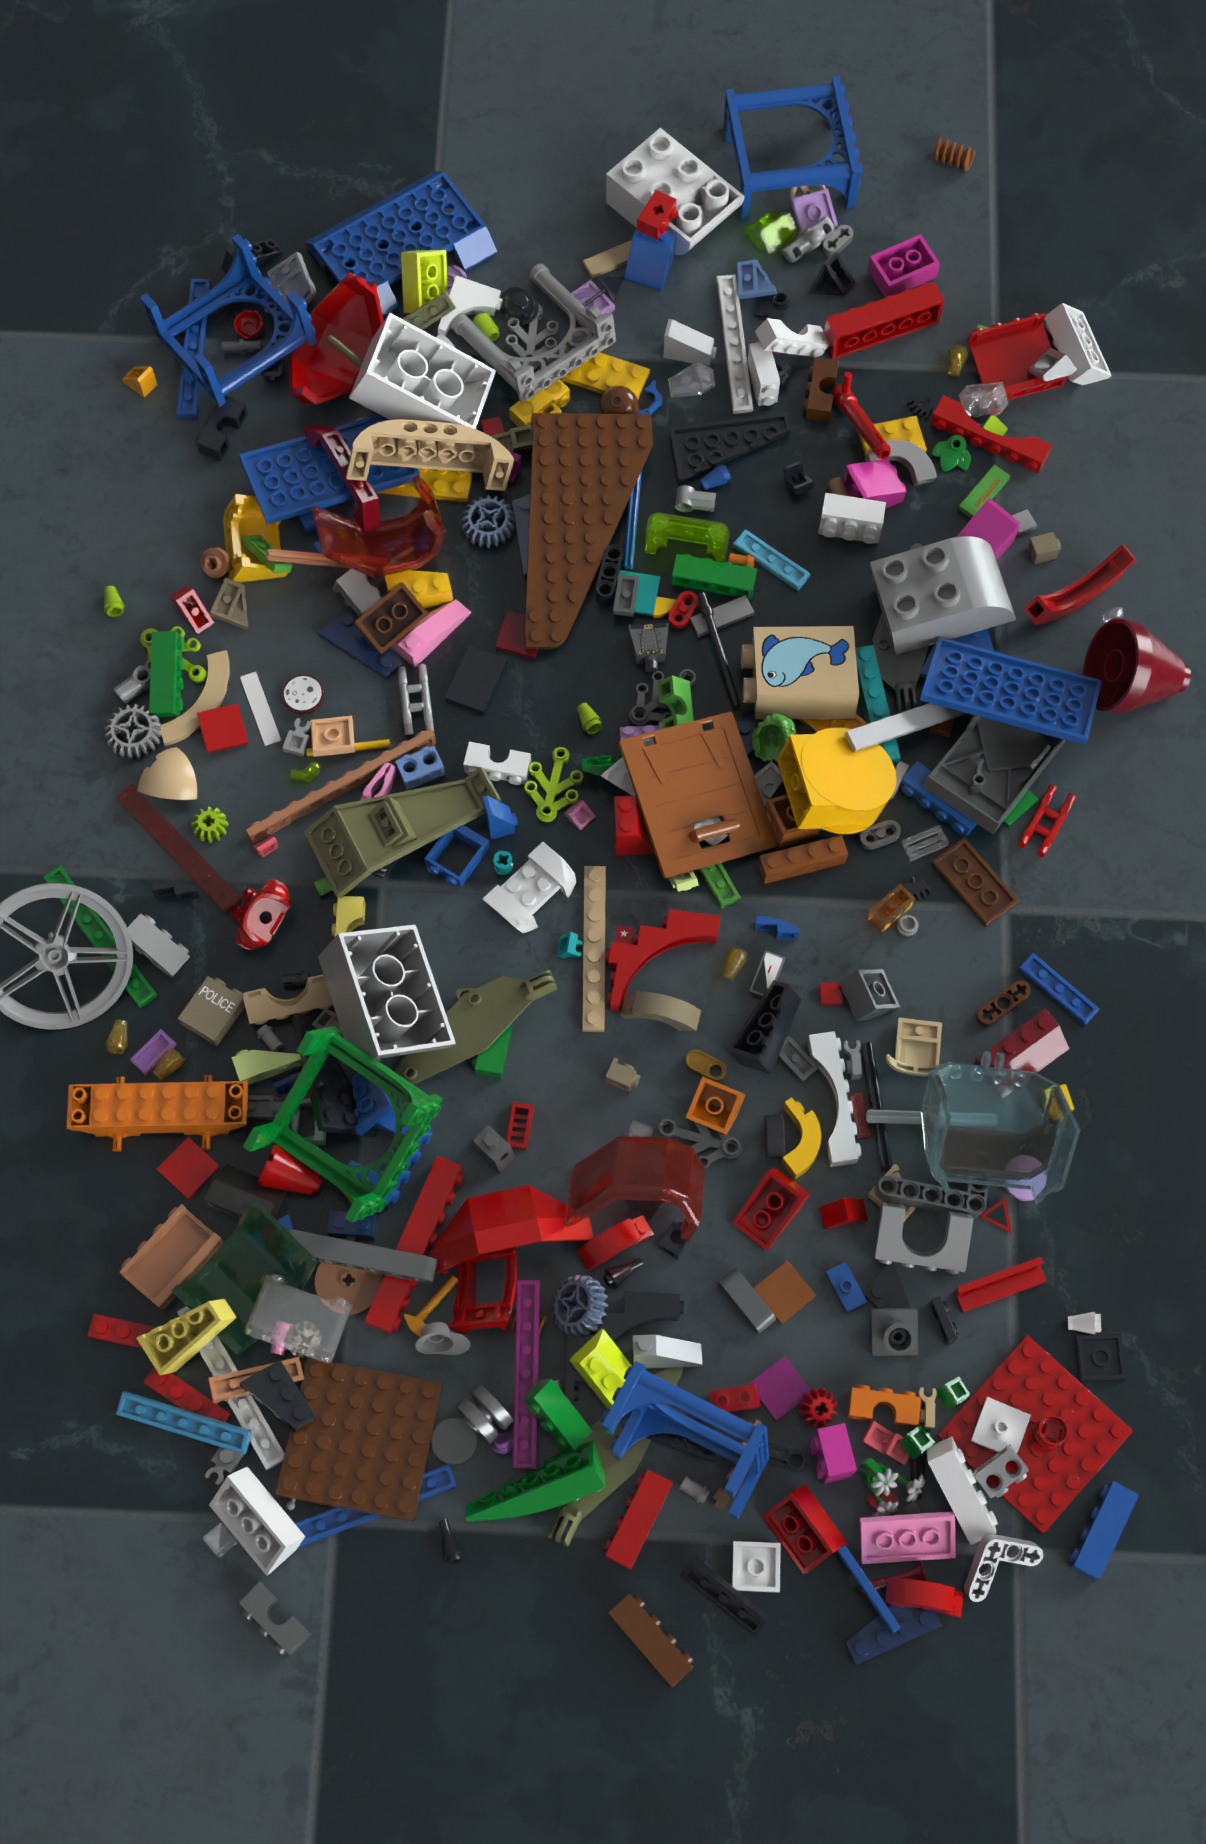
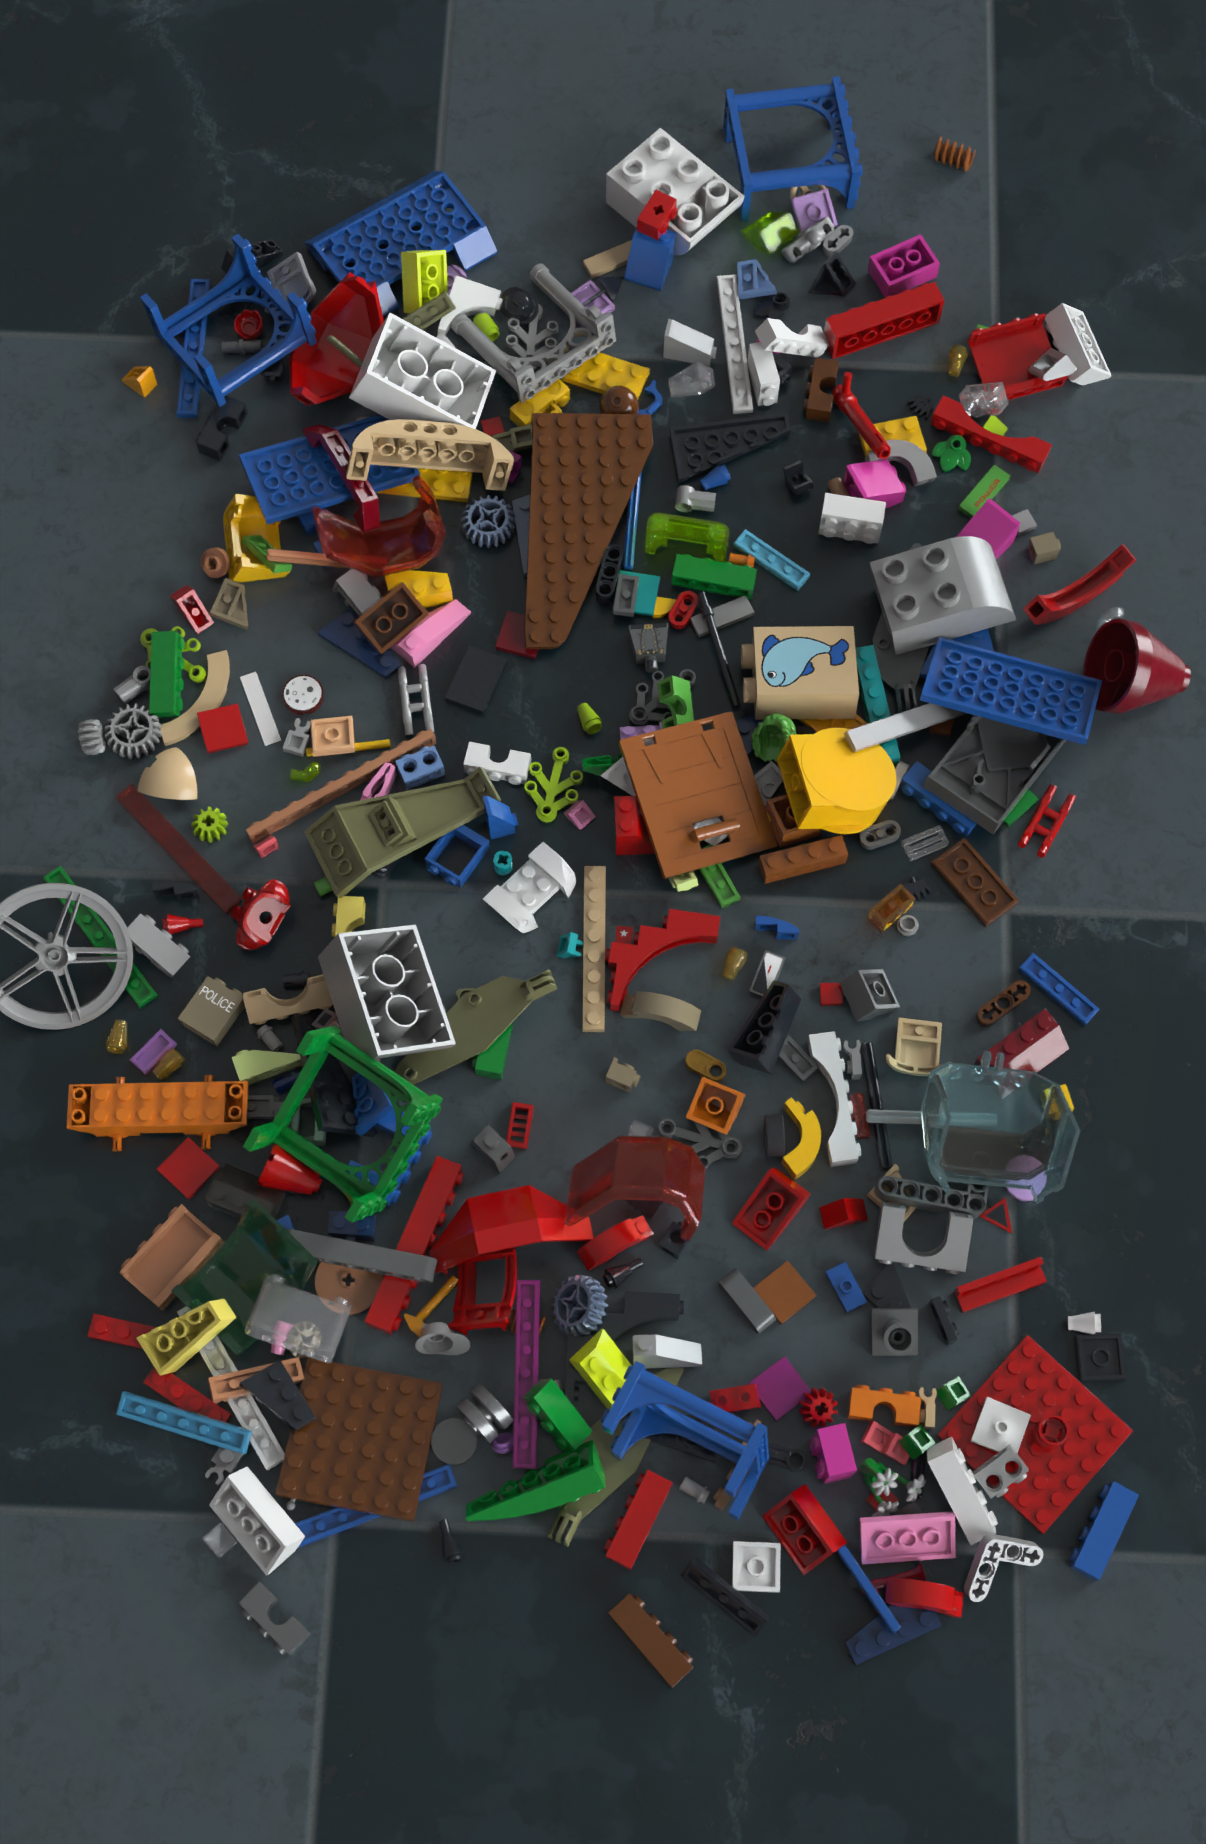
(91, 737): none -> light grey gear
(112, 602): lime cone -> none
(176, 923): none -> red cone

